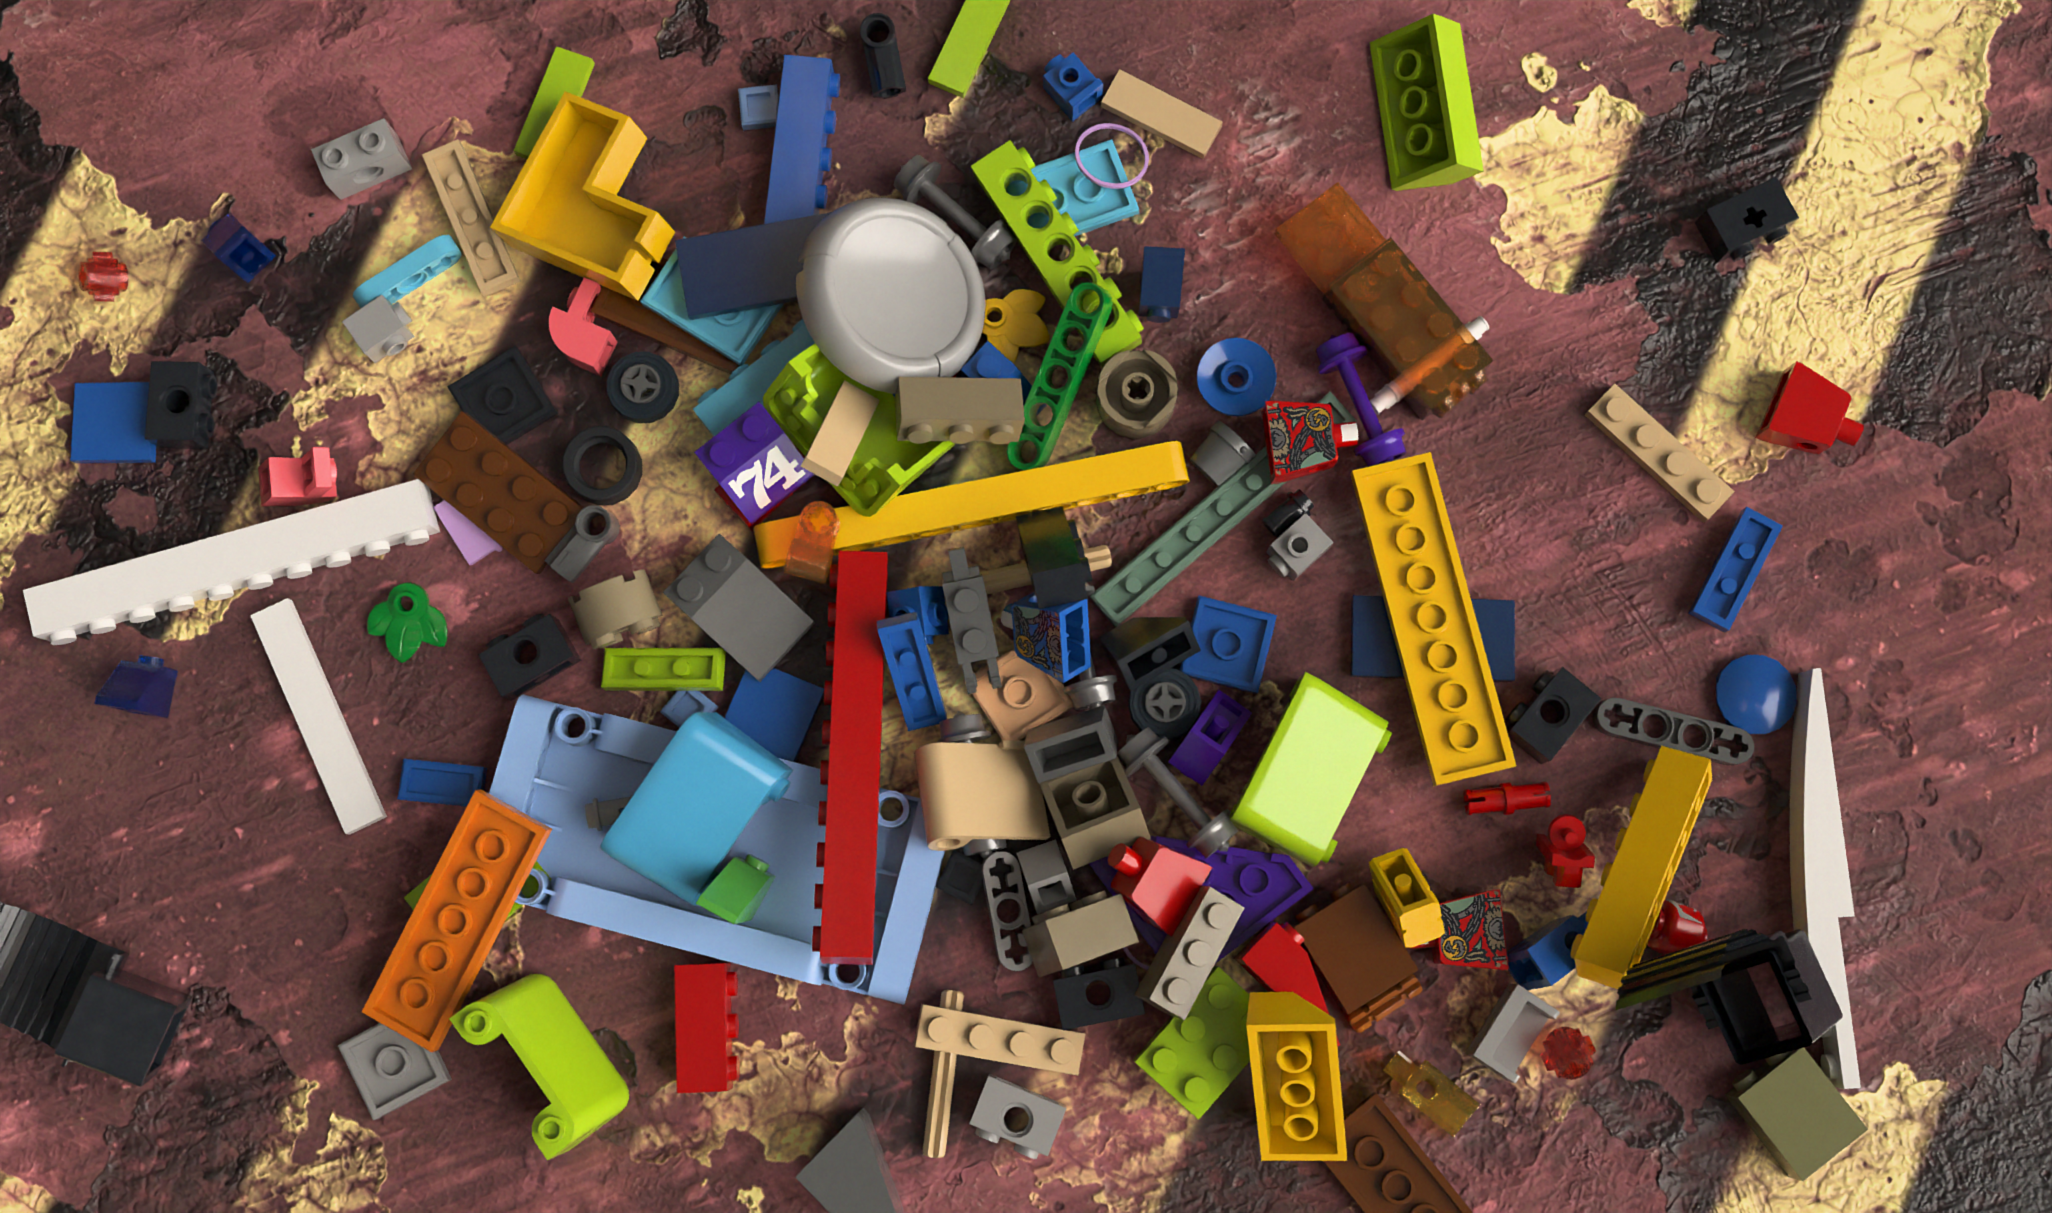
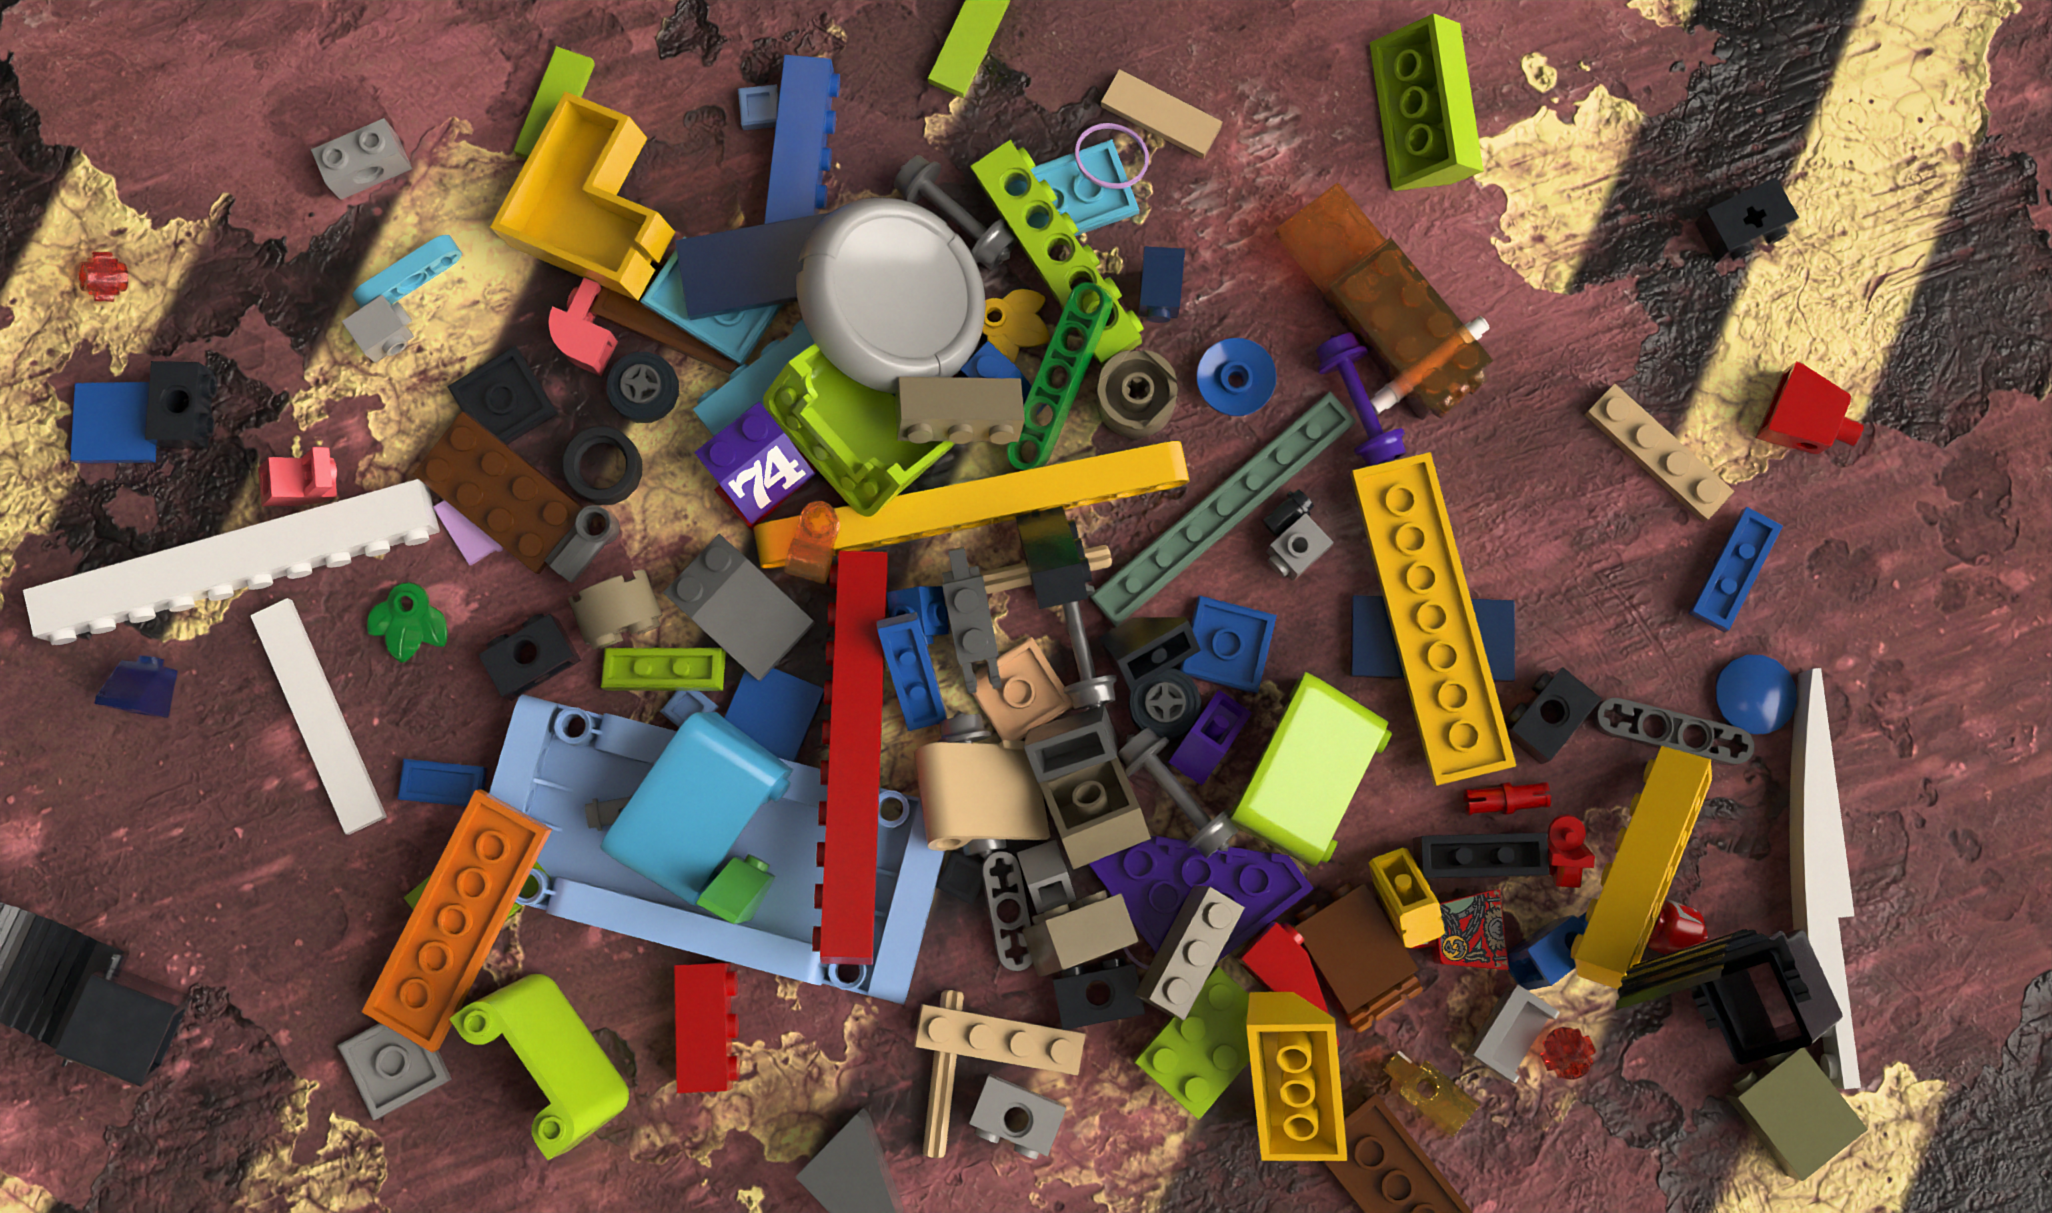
(237, 247): clear blue slope -> none
(471, 217): tan plate -> none
(840, 433): tan tile -> none
(883, 57): black piece -> none
(1051, 637): torso -> none
(1076, 96): blue brick -> none
(1157, 881): red torso -> none
(1221, 454): dark grey piece -> none
(1303, 438): torso -> none
(1482, 855): none -> black brick

